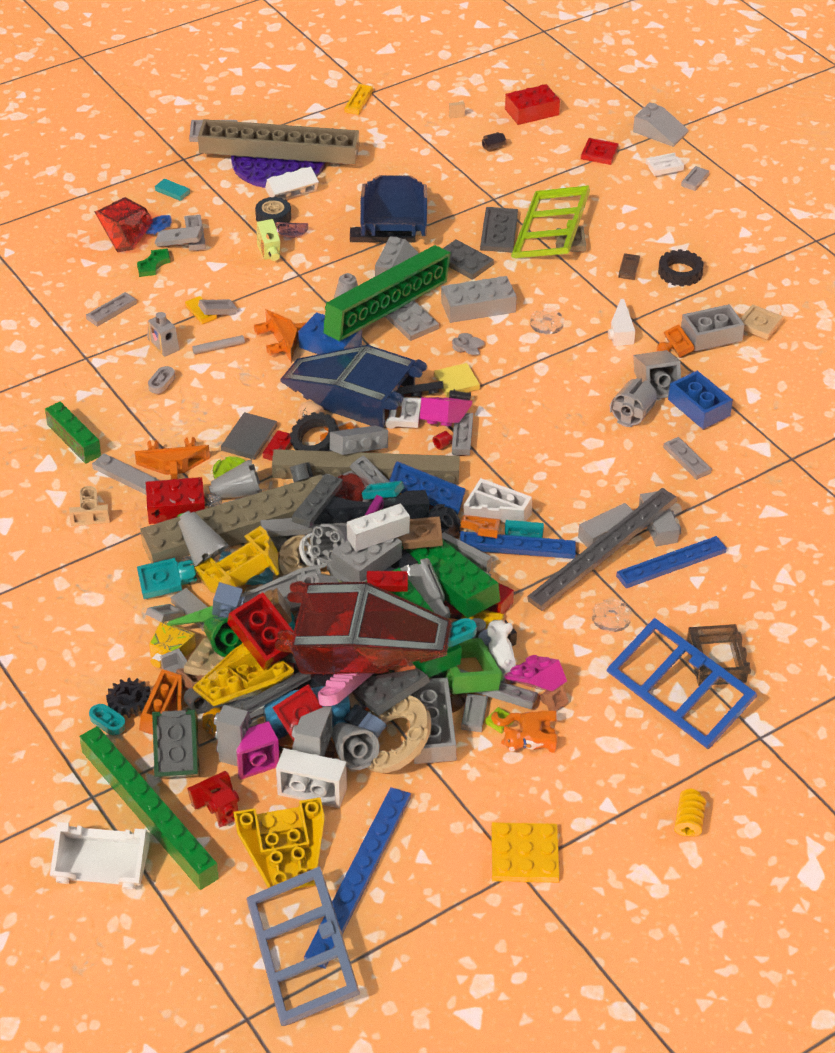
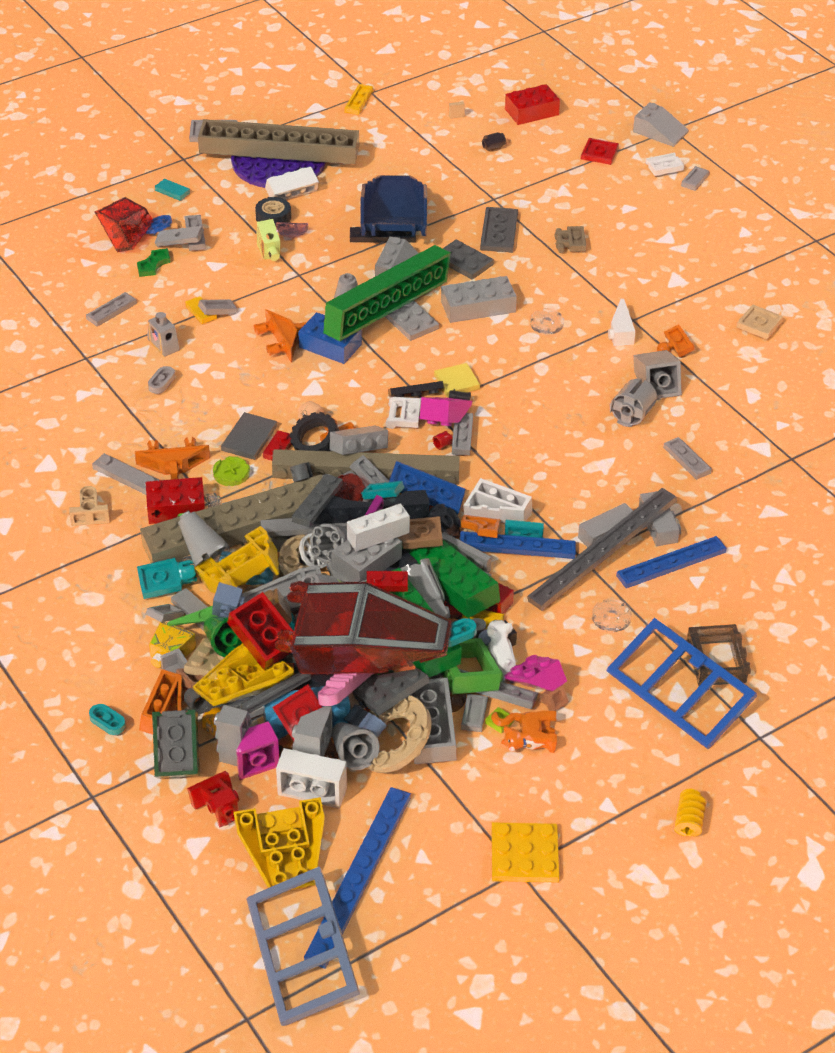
(73, 432): green brick -> none
(99, 855): white windscreen -> none
(128, 697): black gear -> none
(149, 808): green brick -> none
(219, 344): light grey piece -> none
(237, 482): light grey cone -> none
(354, 381): dark blue windscreen -> none
(467, 343): light grey plate -> none
(572, 225): lime door -> none
(629, 266): clear smoke tile -> none
(680, 257): black tyre -> none
(700, 399): blue brick -> none
(713, 327): light grey brick -> none

